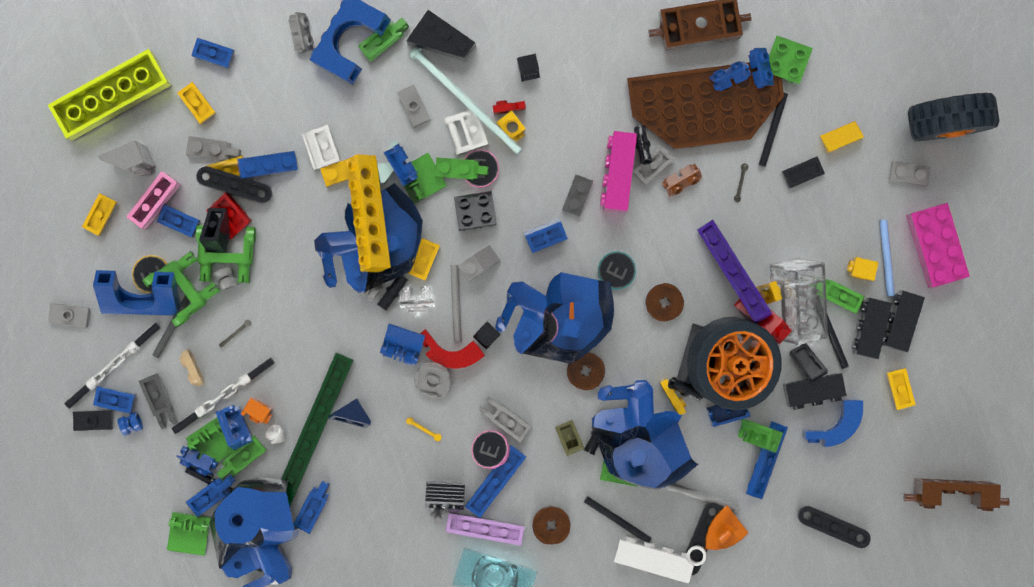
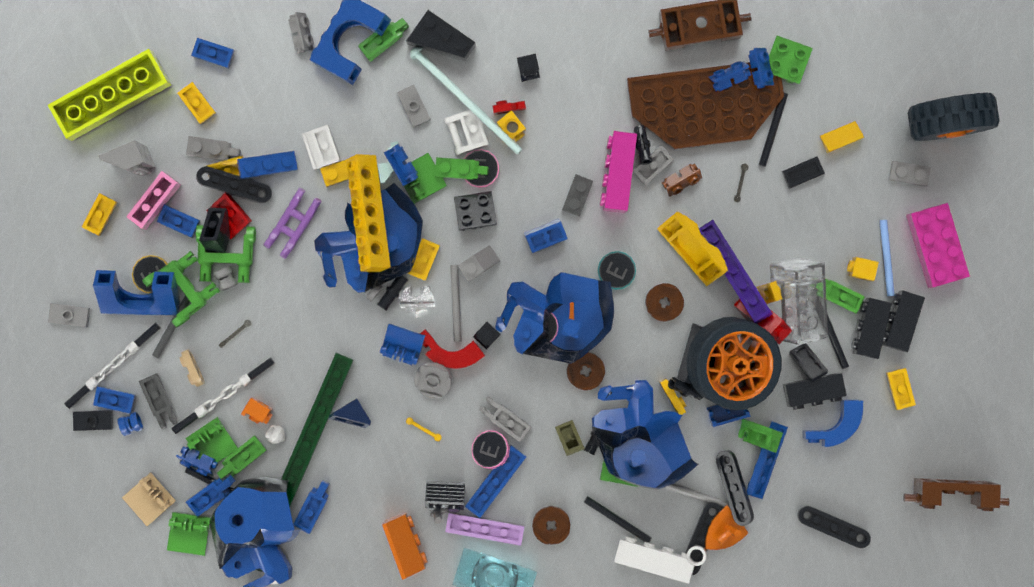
(148, 499): none -> tan hinge
(234, 427): blue hinge -> none
(281, 225): none -> medium lavender piece
(405, 545): none -> orange slope
(693, 247): none -> yellow slope
(734, 487): none -> black plate

